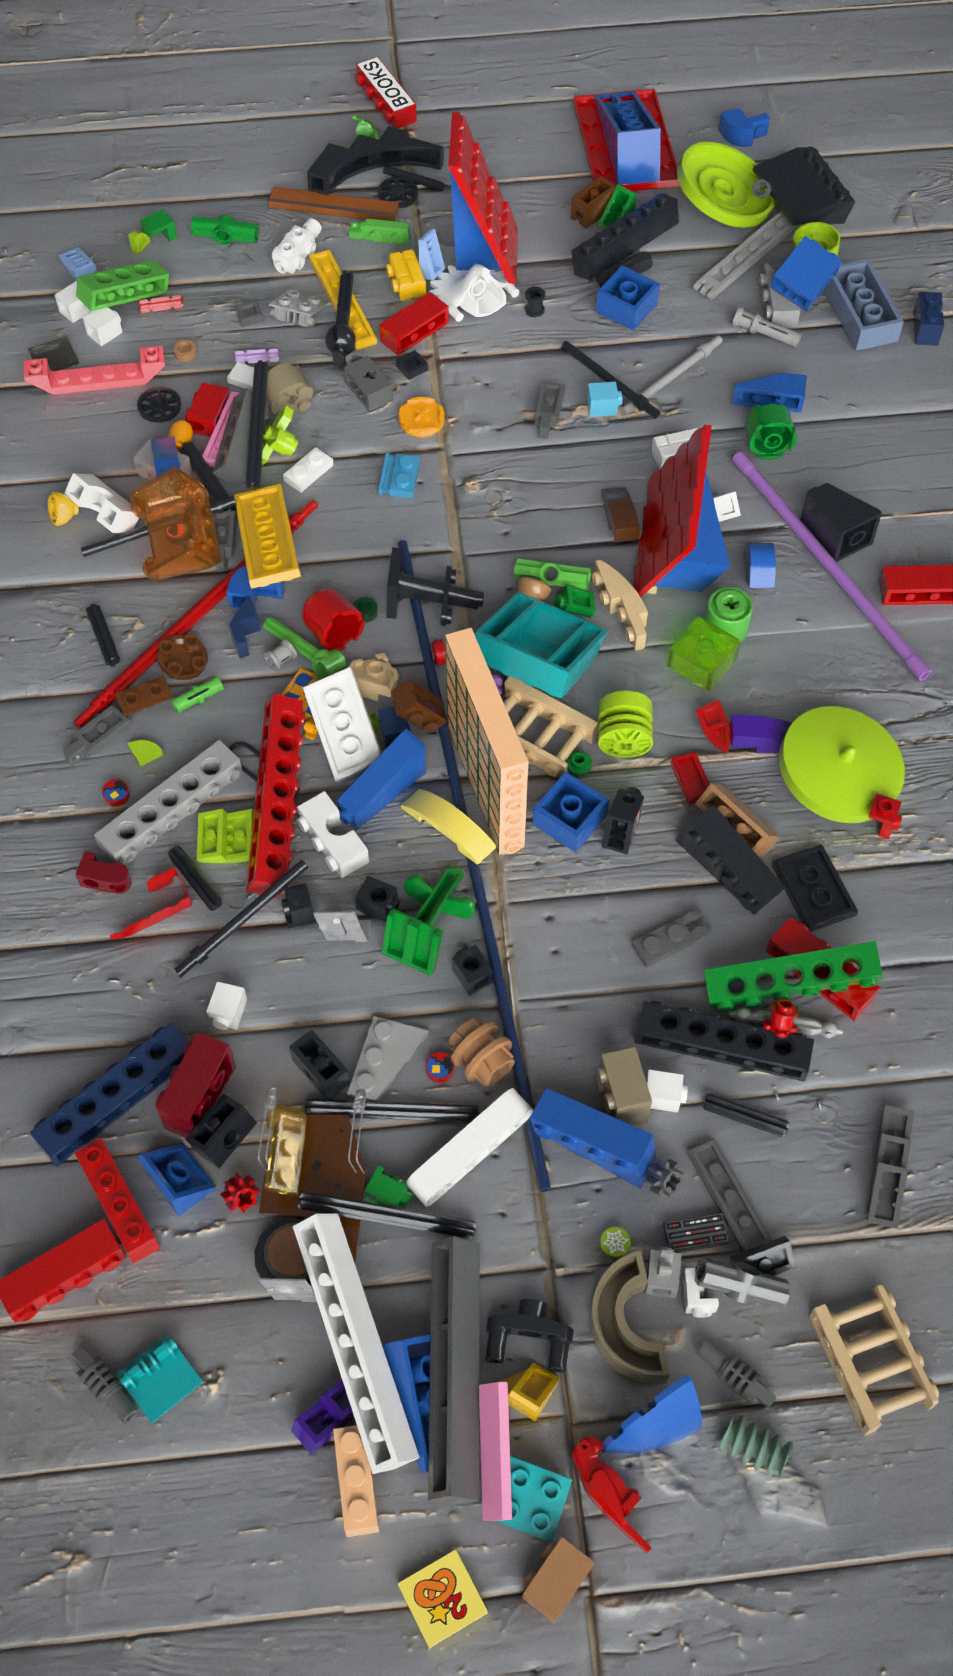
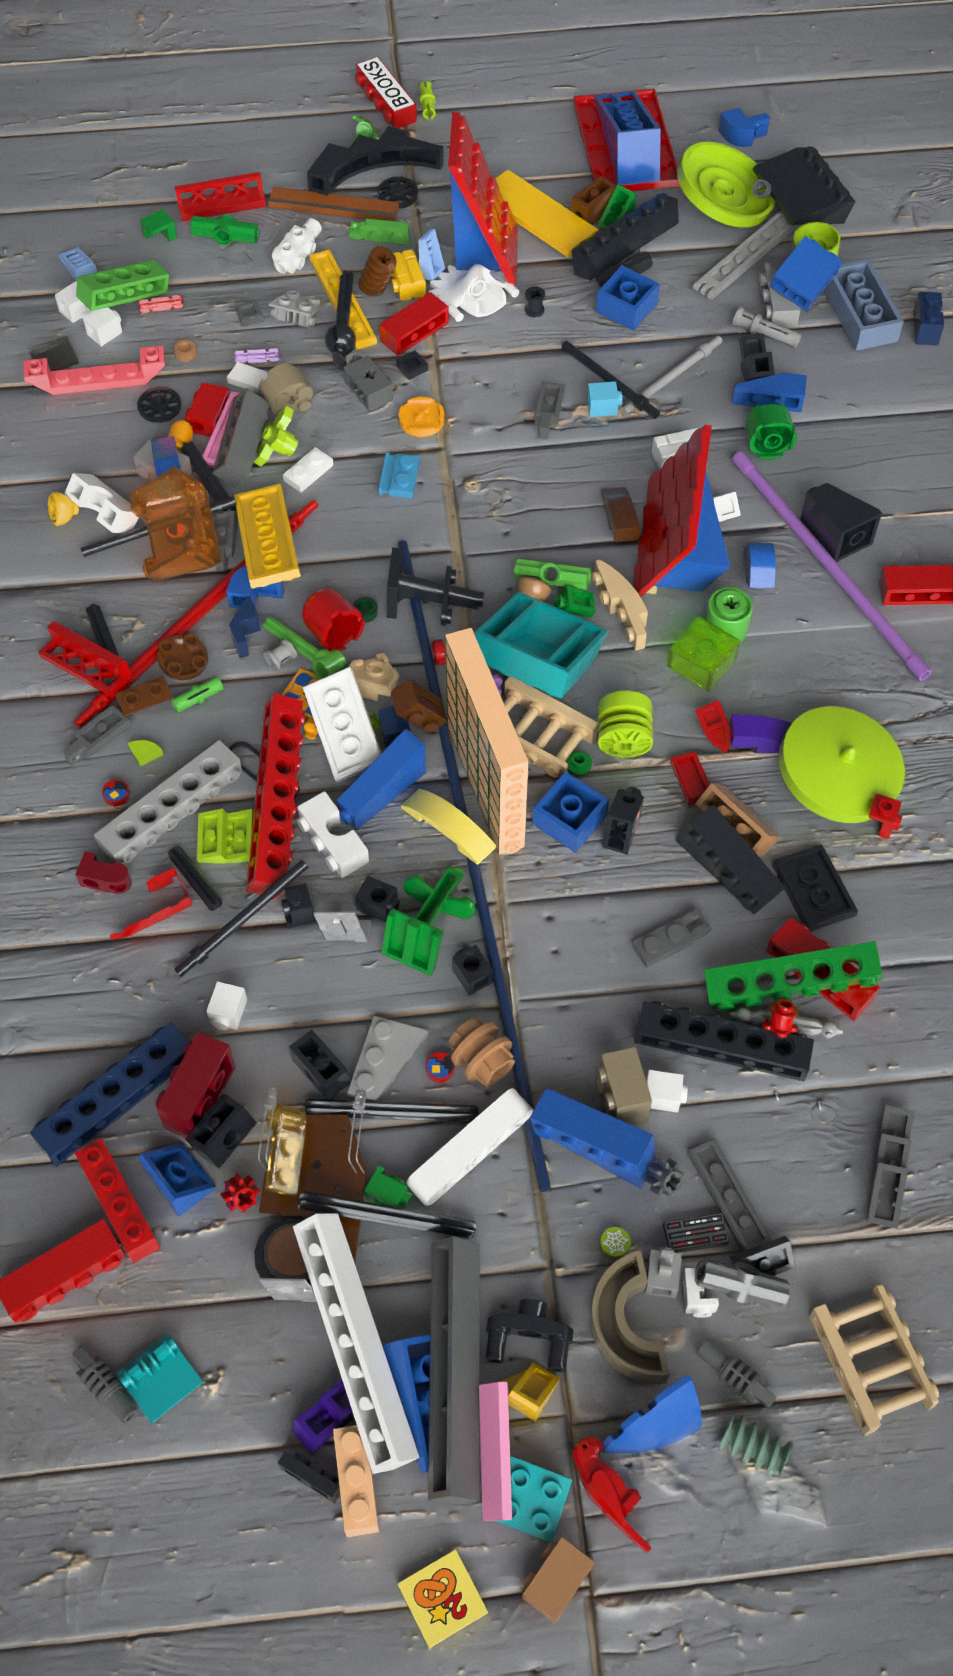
(91, 657): none -> red fence
(138, 241): lime tile -> none
(220, 201): none -> red fence
(257, 423): black axle -> none
(322, 1482): none -> black plate
(377, 271): none -> reddish brown piece
(418, 179): black bar -> none
(427, 100): none -> lime pin
(543, 215): none -> yellow tile
(746, 1115): black axle -> none
(755, 360): none -> black brick

